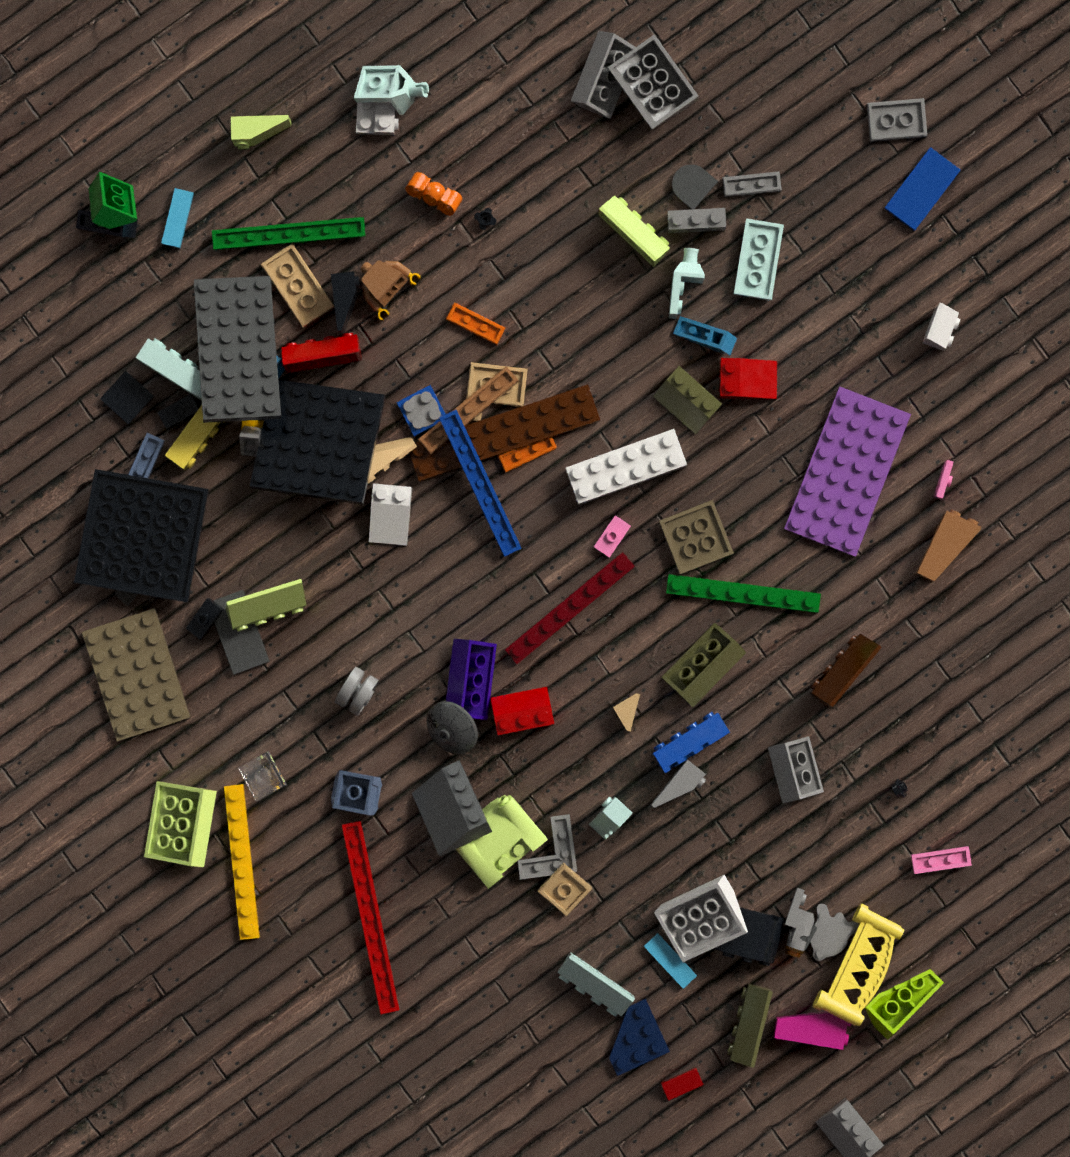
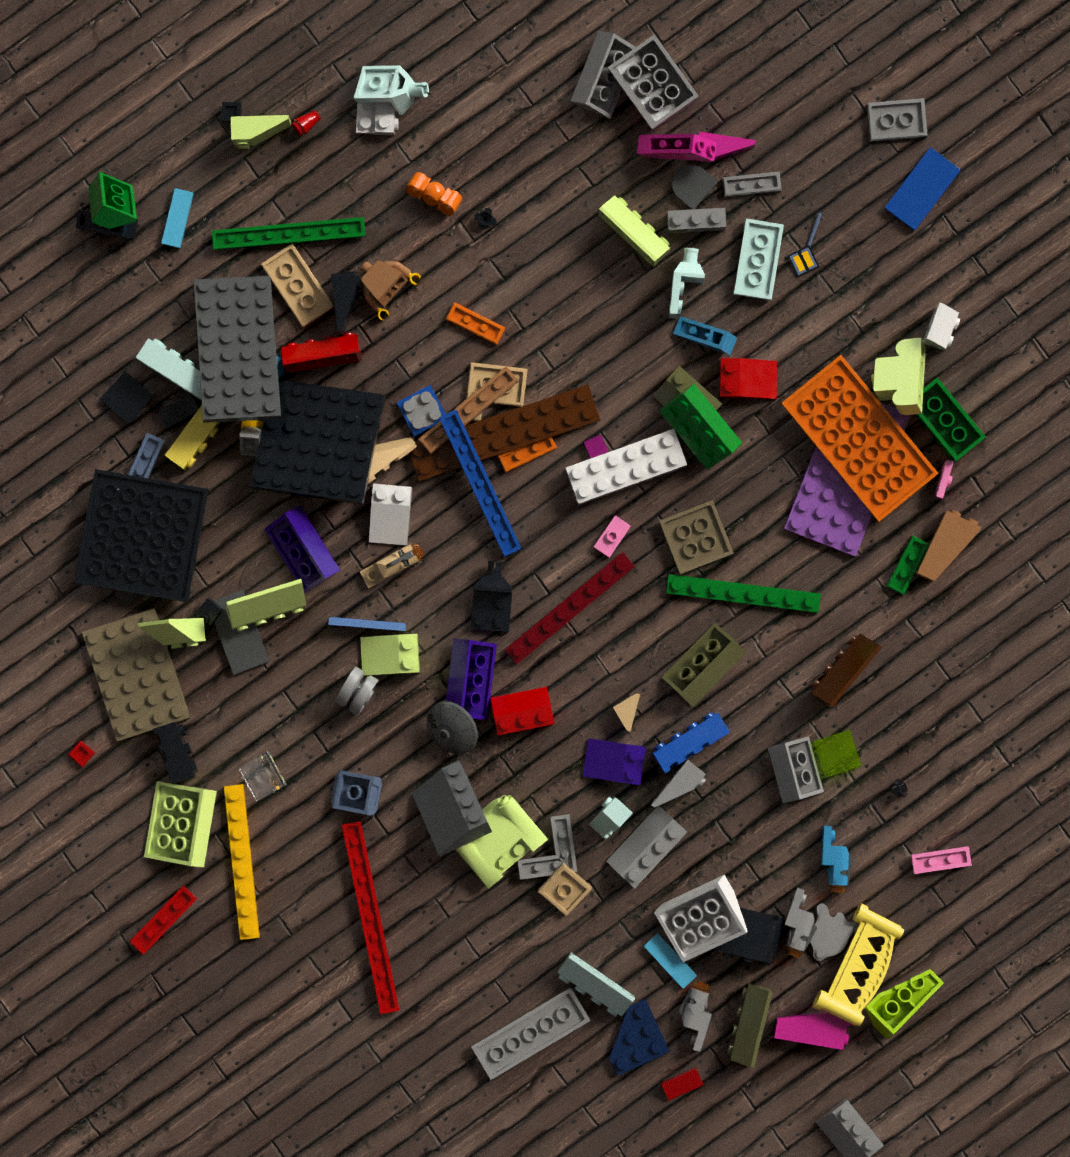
(81, 753): none -> red tile
(163, 920): none -> red plate
(176, 631): none -> yellowish green slope
(176, 752): none -> black wedge
(231, 109): none -> black plate
(302, 549): none -> dark purple slope
(304, 123): none -> red cone
(367, 624): none -> medium blue tile
(390, 654): none -> yellowish green slope
(392, 565): none -> tan plate
(492, 601): none -> black plate
(530, 1033): none -> light grey plate
(596, 446): none -> magenta tile
(614, 761): none -> dark purple slope
(646, 846): none -> light grey slope
(677, 147): none -> dark pink slope
(693, 1013): none -> light grey plate
(700, 426): none -> green brick
(728, 145): none -> dark pink slope
(804, 259): none -> piece
(837, 753): none -> clear neon green tile
(838, 860): none -> dark azure plate
(859, 438): none -> orange plate
(902, 377): none -> yellowish green brick
(907, 565): none -> green tile
(948, 421): none -> green brick

